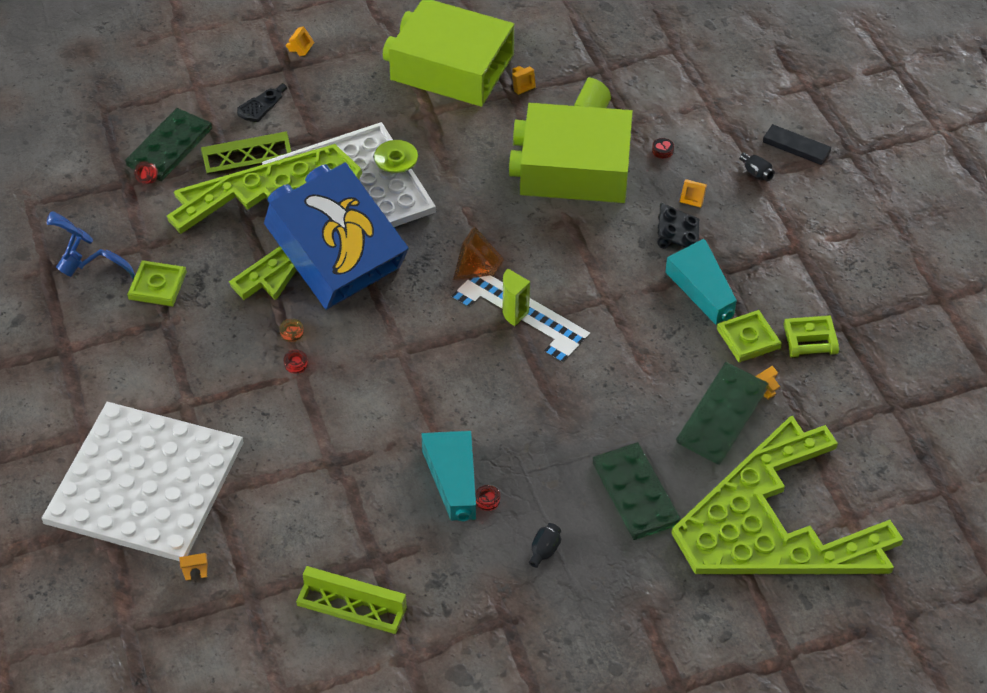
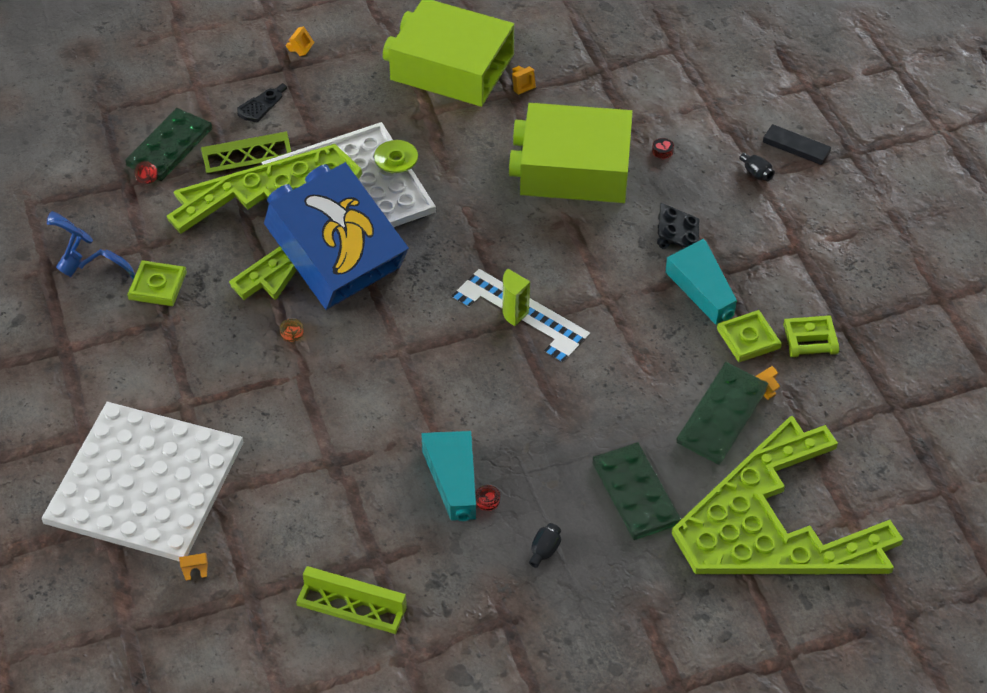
(295, 361): clear red tile -> none
(477, 257): clear orange slope -> none
(593, 94): lime brick -> none
(693, 193): light orange tile -> none

